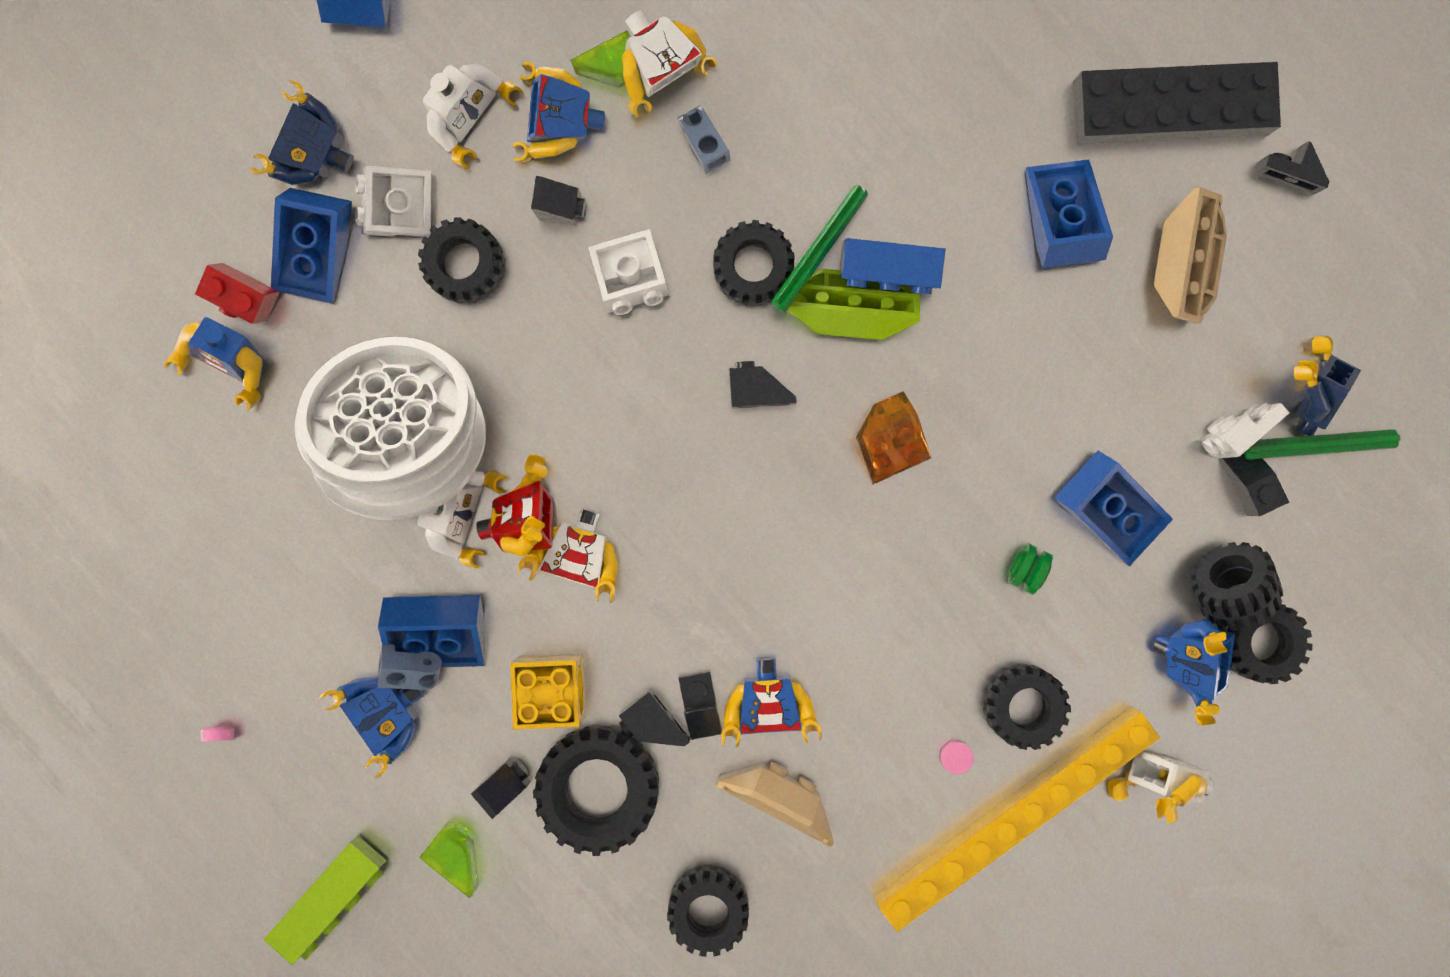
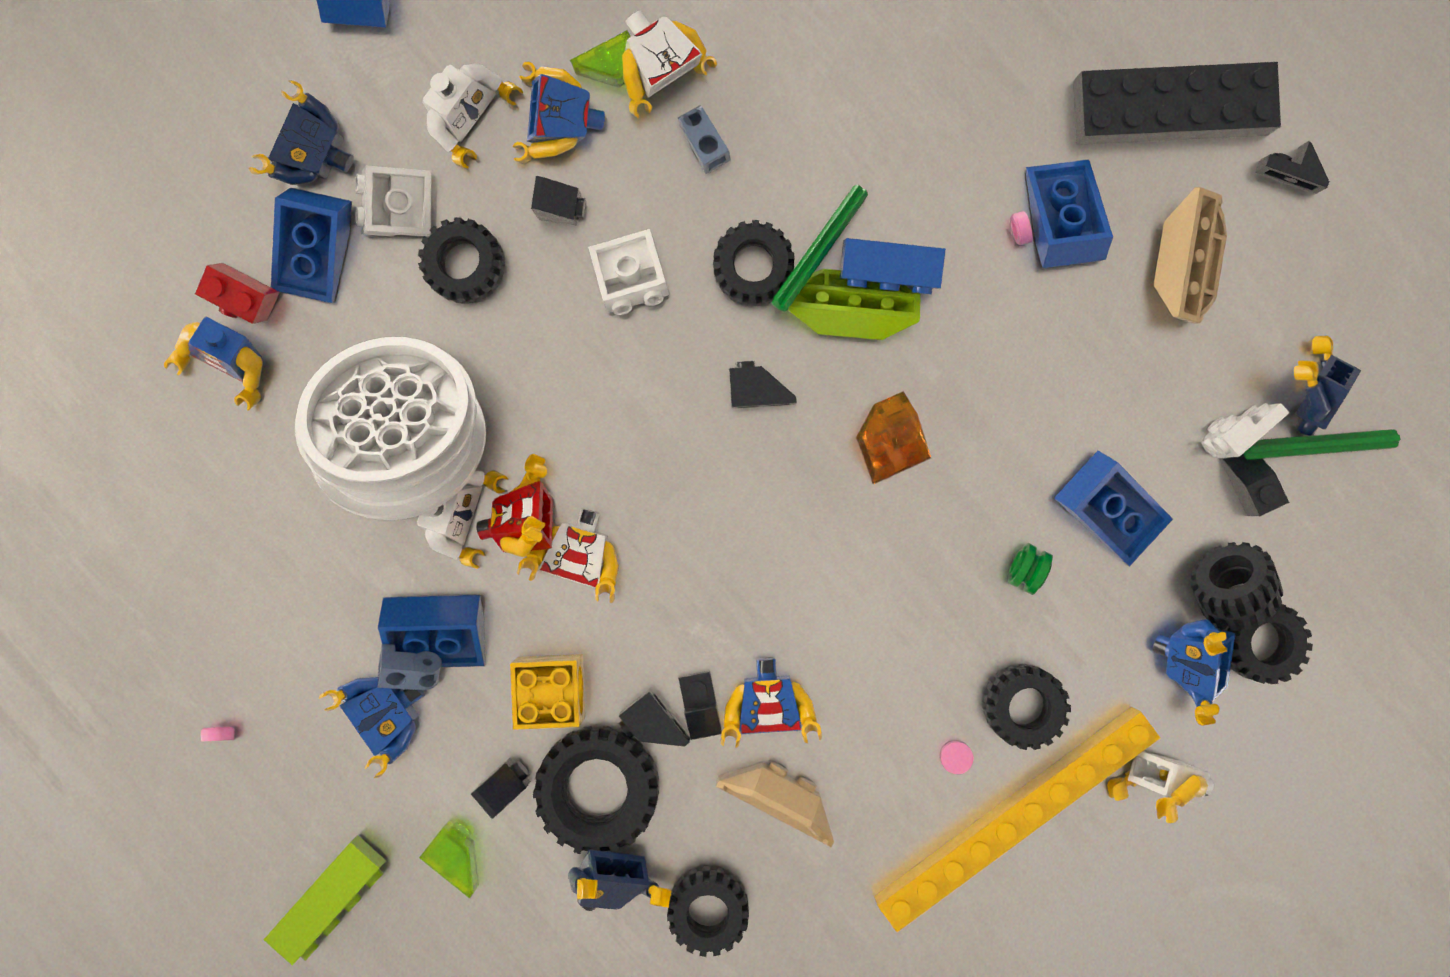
(613, 880): none -> dark blue torso
(1021, 228): none -> bright pink tile

